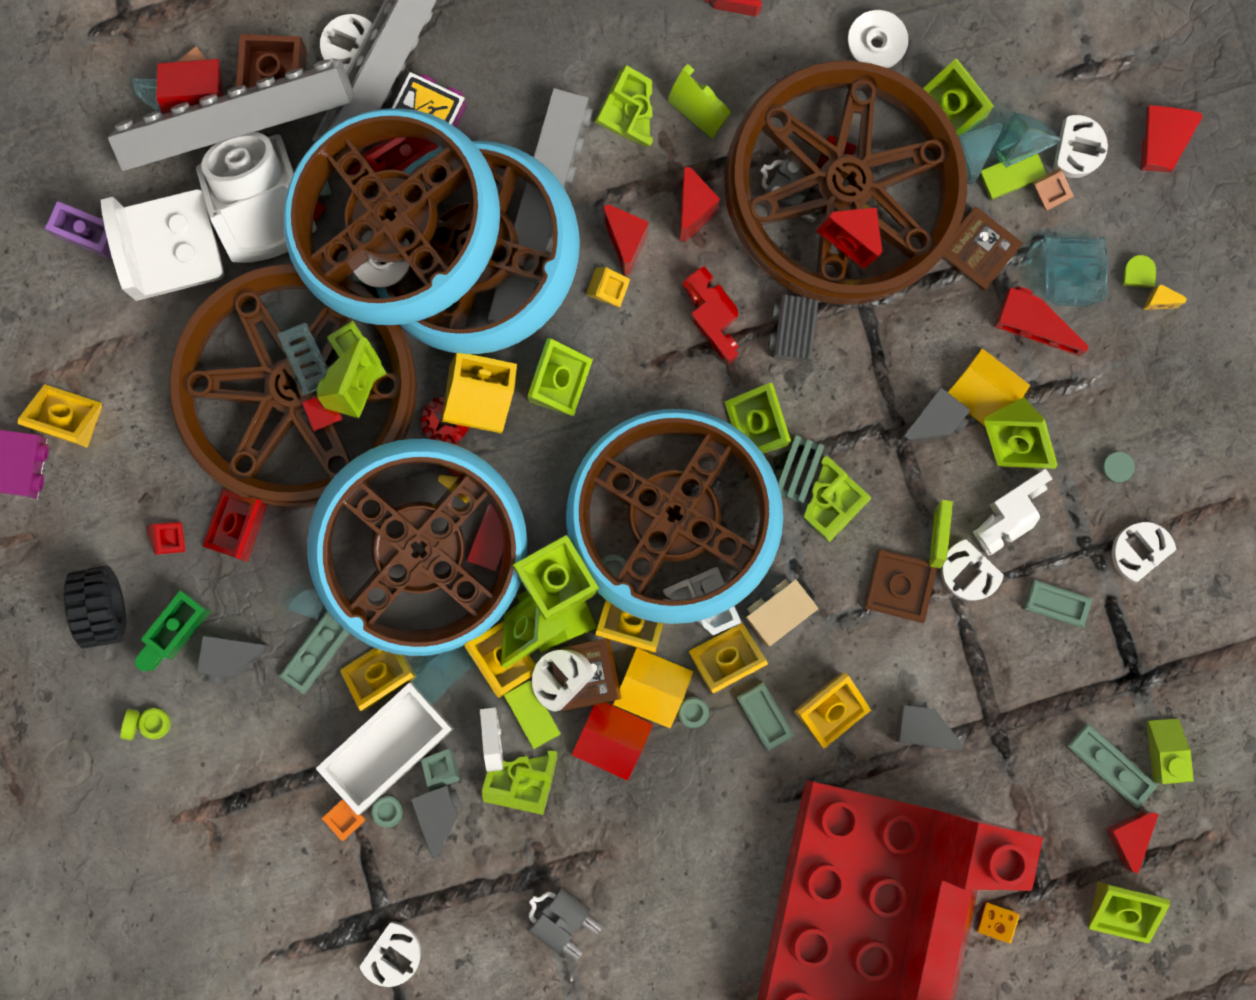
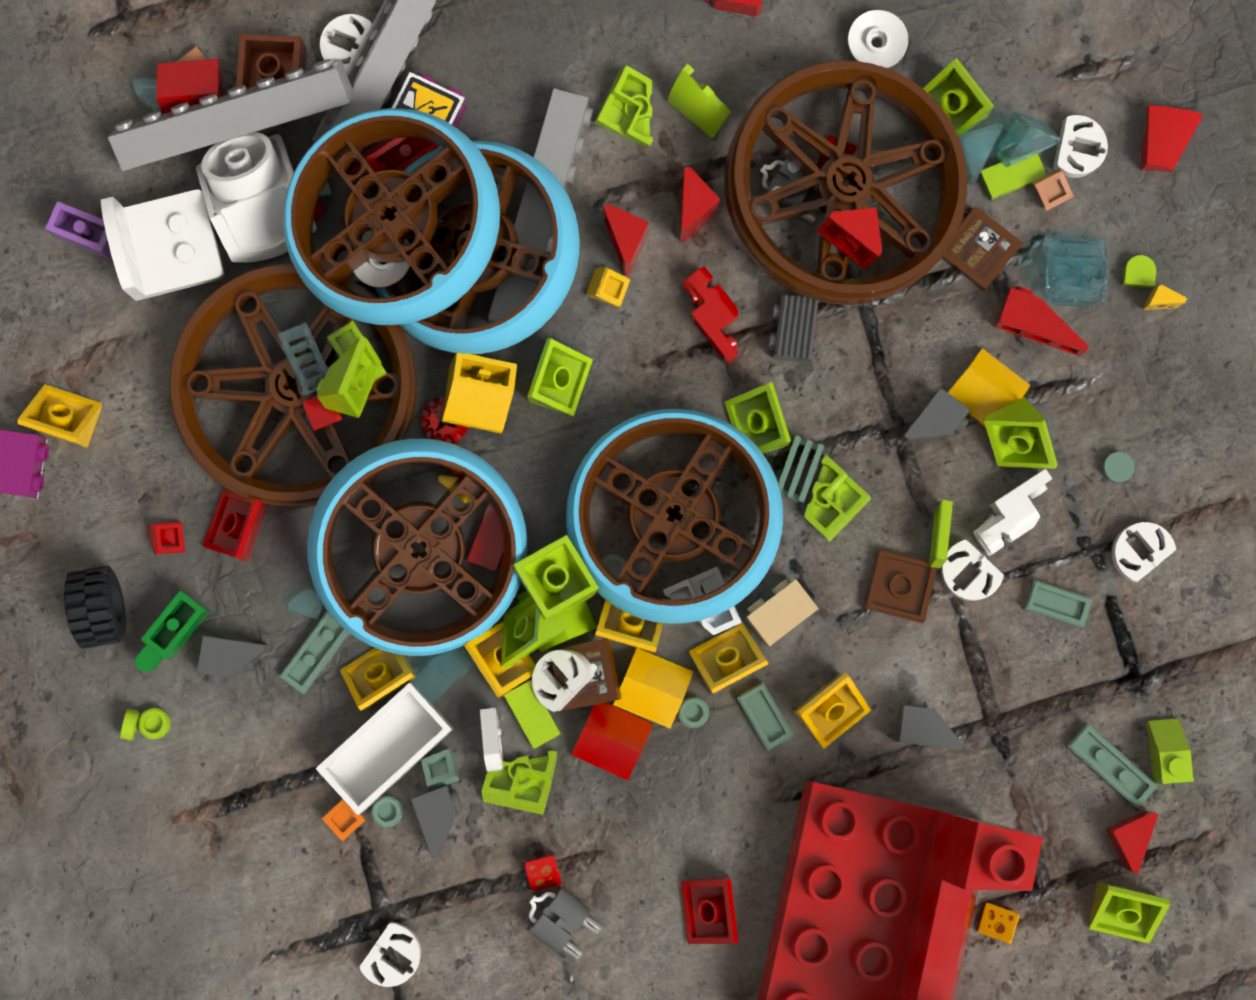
(542, 872): none -> red slope
(709, 910): none -> red slope

